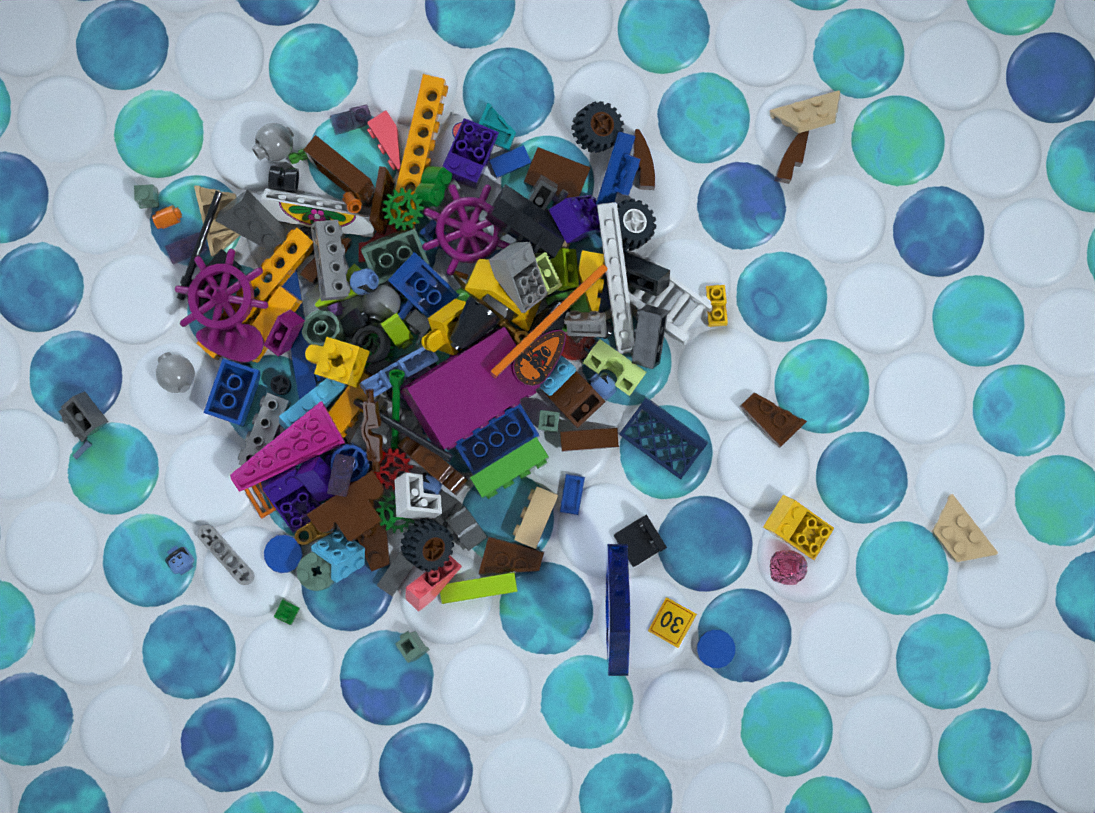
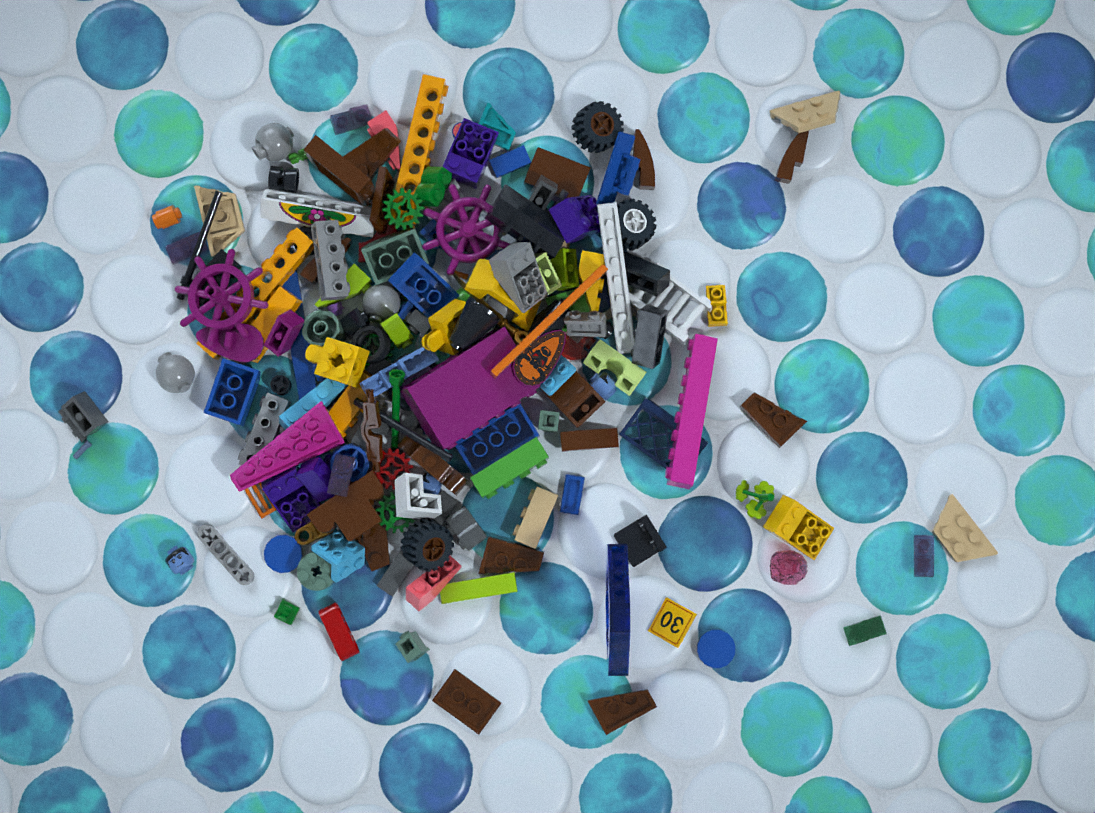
(146, 196): sand green brick -> none
(252, 220): dark grey wedge -> none
(339, 631): none -> red beam
(353, 205): orange pin -> none
(364, 281): medium blue head -> none
(373, 152): none -> reddish brown wing
(466, 701): none -> reddish brown tile
(621, 709): none -> reddish brown wing
(691, 412): none -> dark pink brick
(763, 493): none -> lime plant
(865, 630): none -> clear green slope
(923, 555): none -> clear purple slope

